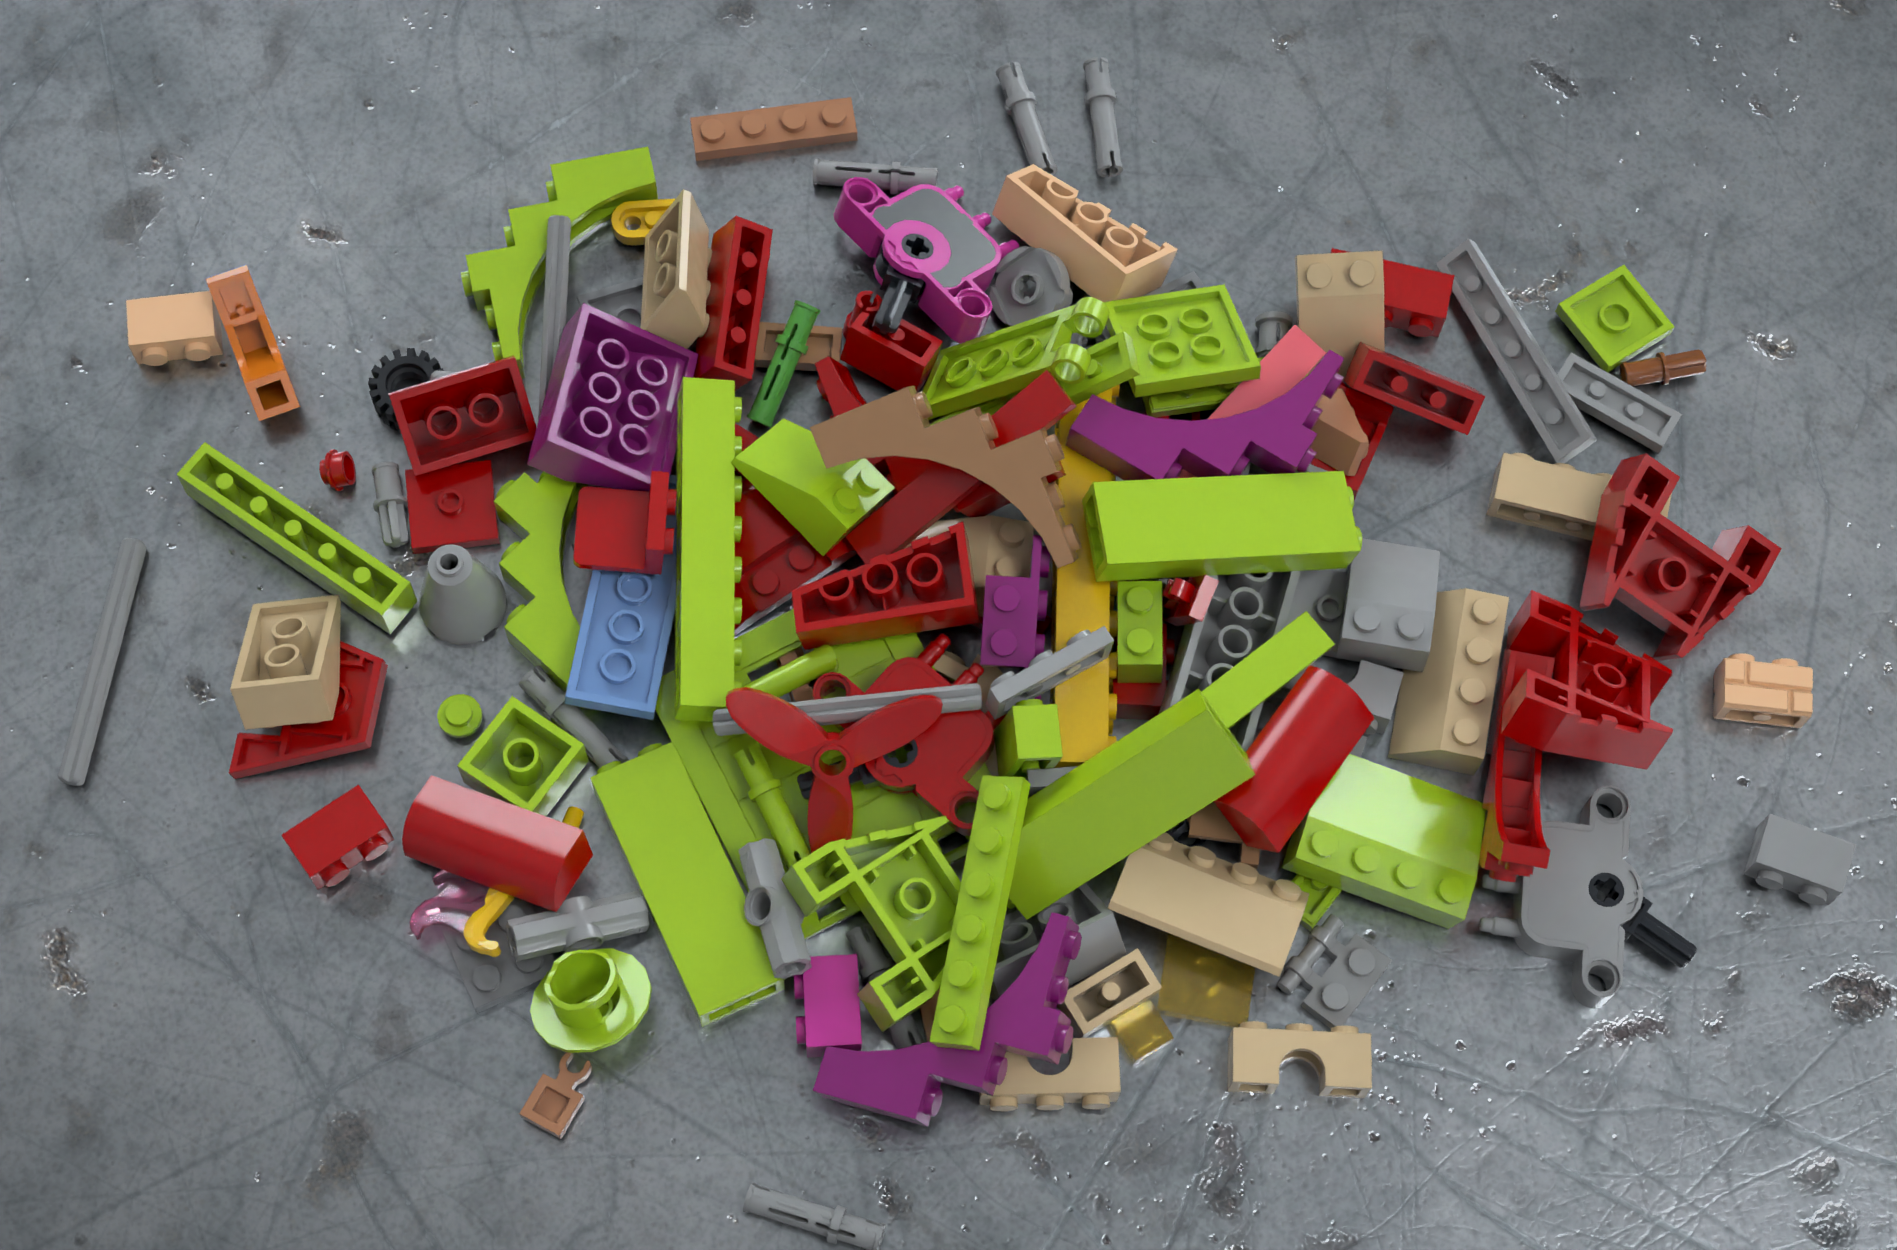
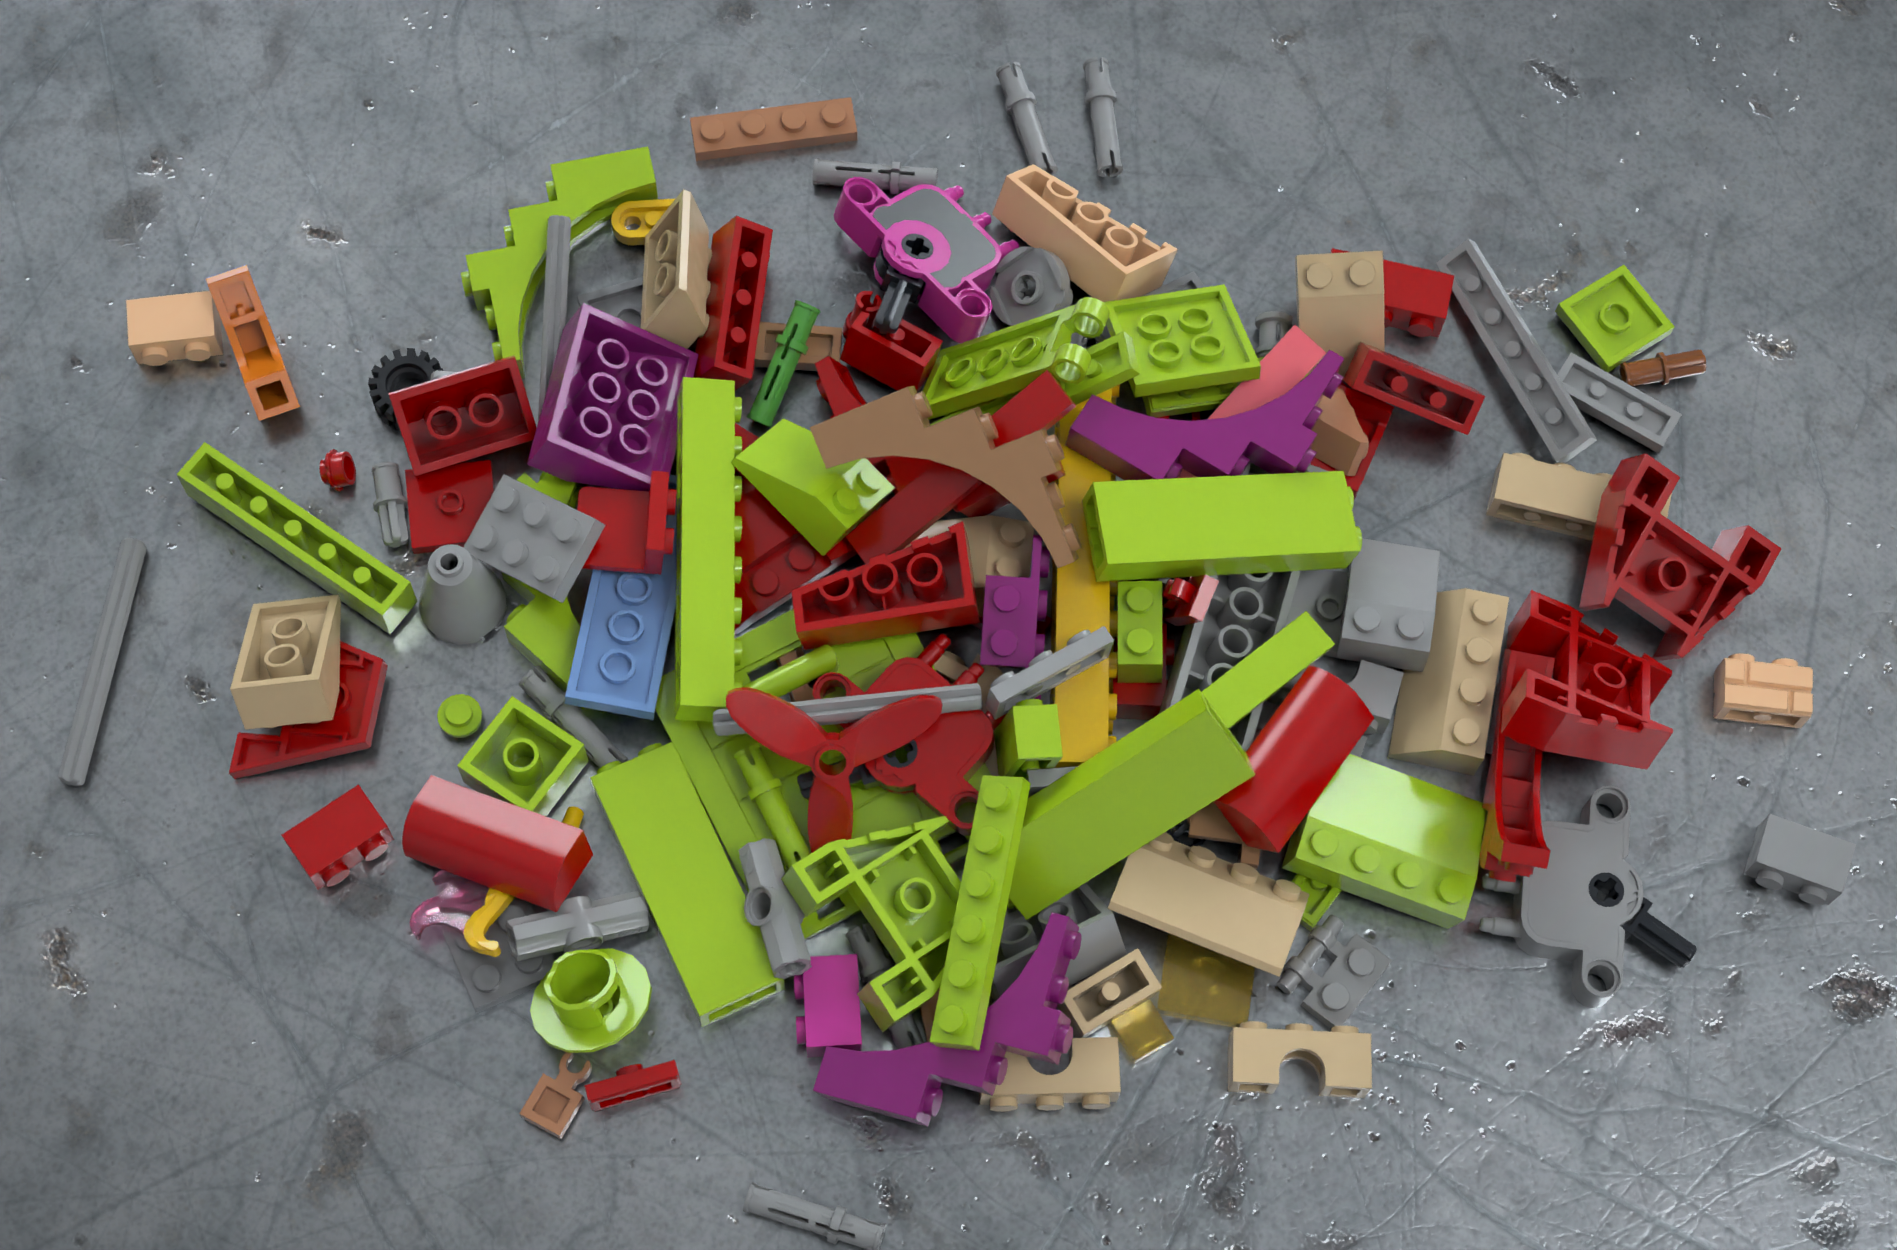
(533, 538): none -> light grey plate
(632, 1084): none -> red plate

